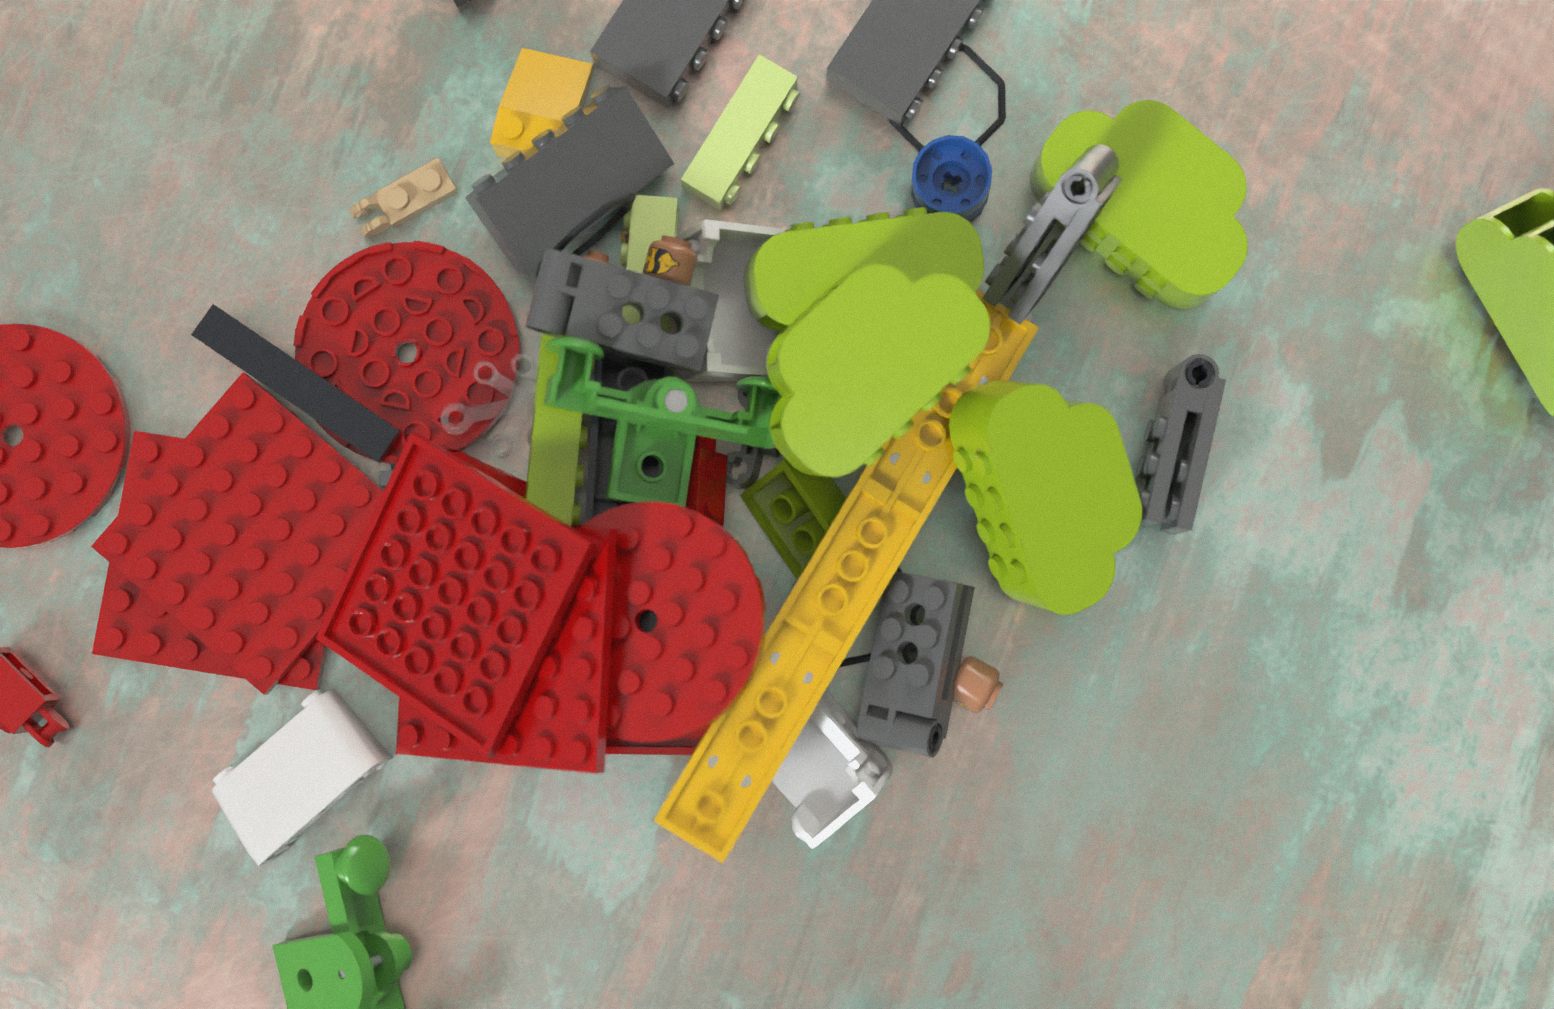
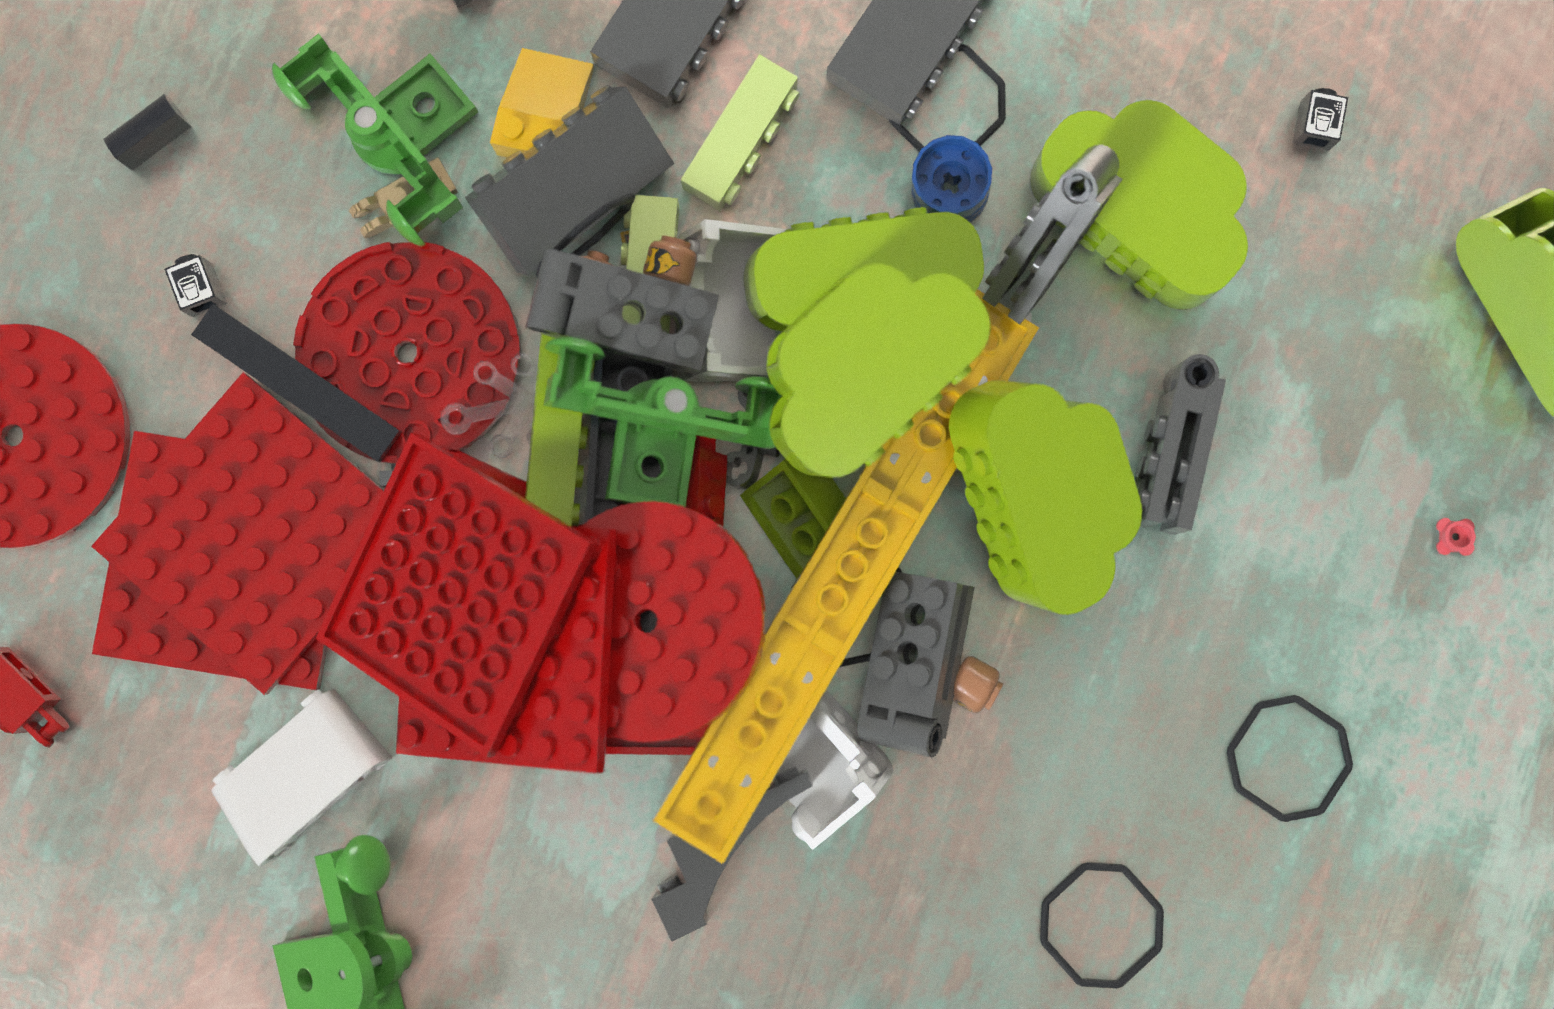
(147, 132): none -> black brick
(195, 284): none -> black brick
(387, 127): none -> bright green piece
(685, 902): none -> dark grey arch
(1064, 964): none -> black piece
(1320, 119): none -> black brick
(1320, 714): none -> black piece
(1465, 533): none -> coral plate

